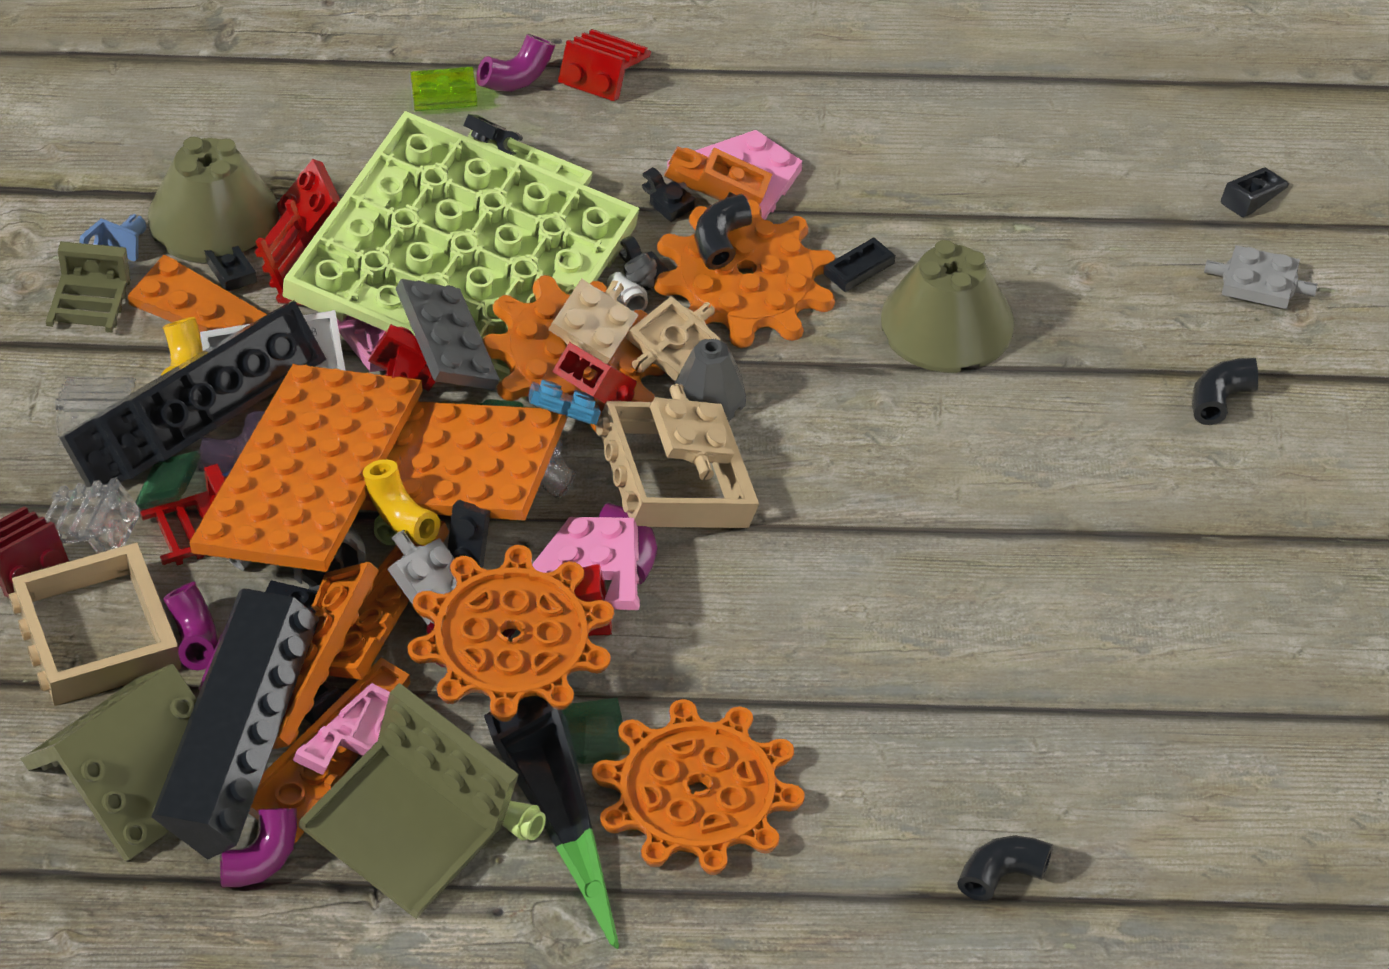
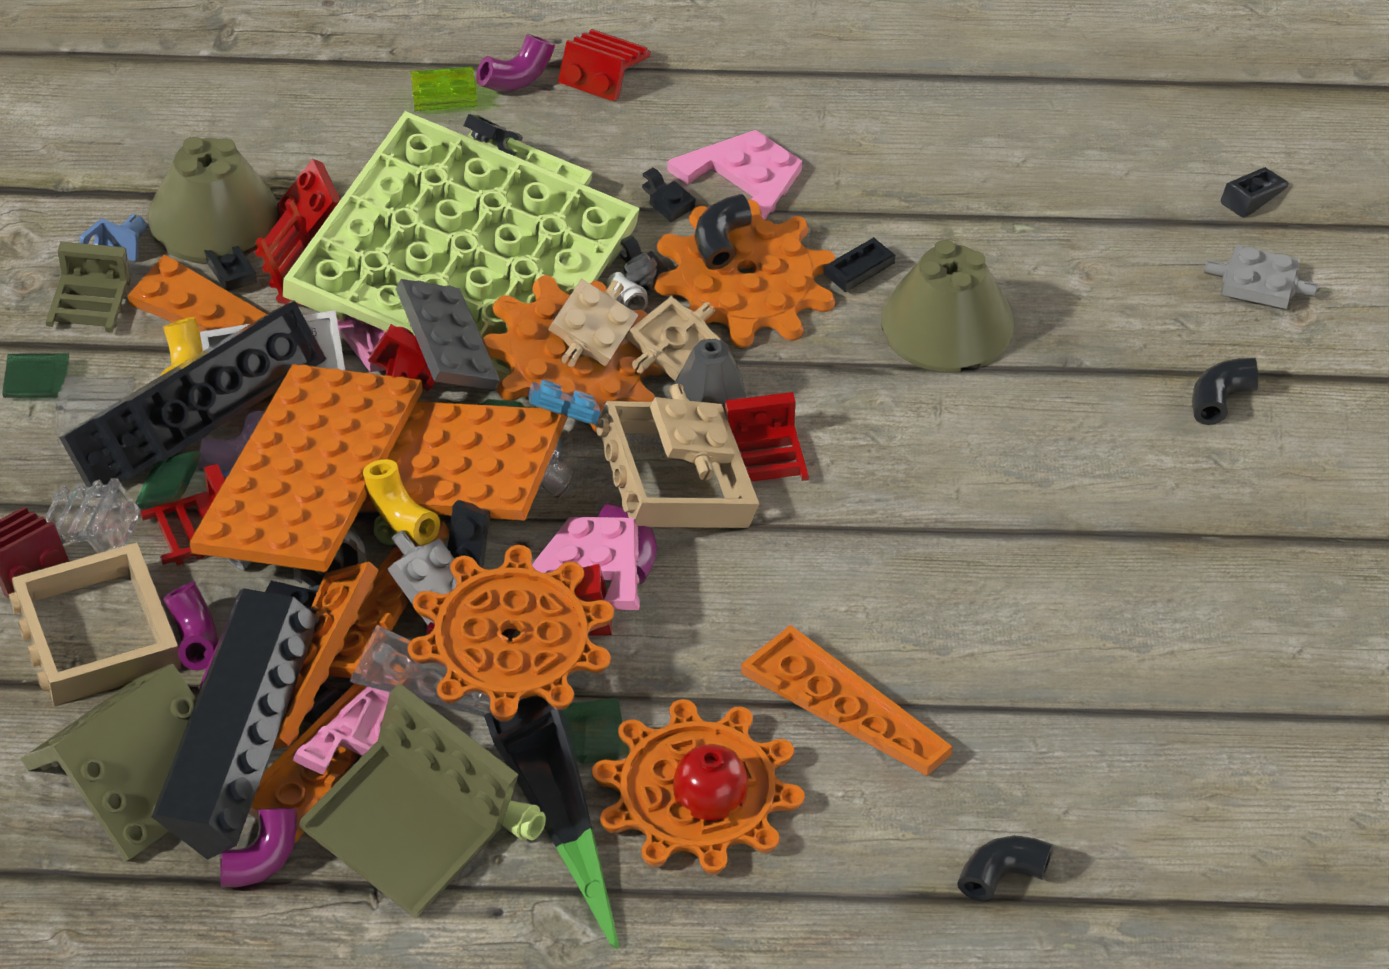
(35, 375): none -> clear green piece
(388, 663): none -> clear wing
(606, 385): red torso -> none
(710, 782): none -> red cylinder
(717, 174): orange plate -> none
(764, 424): none -> red plate
(827, 688): none -> orange wing

